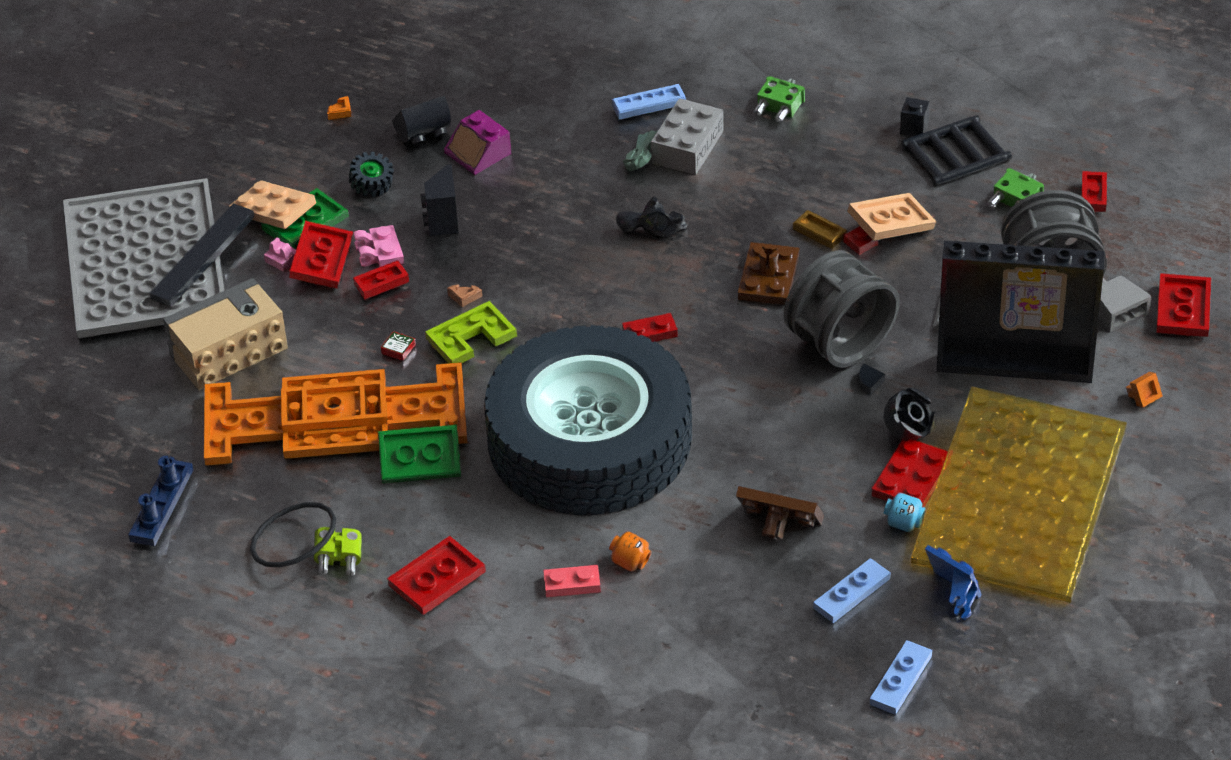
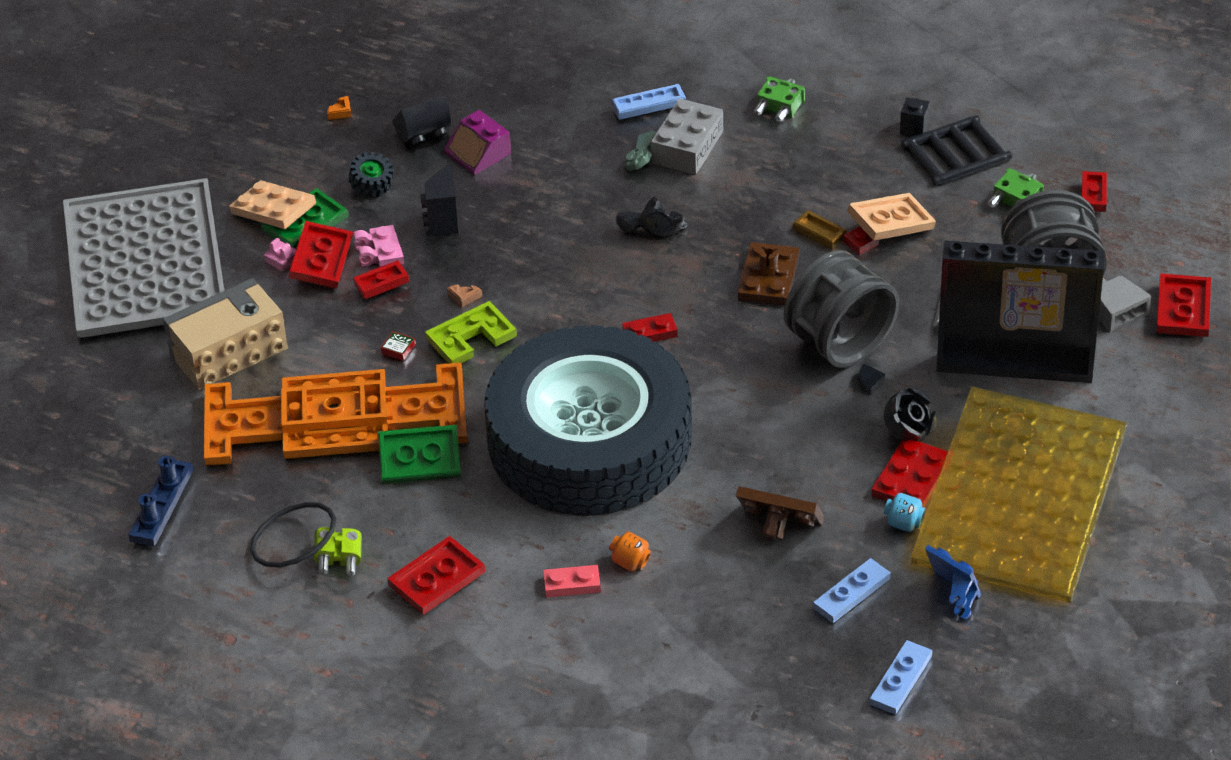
(201, 255): black tile -> none
(1145, 389): orange tile -> none

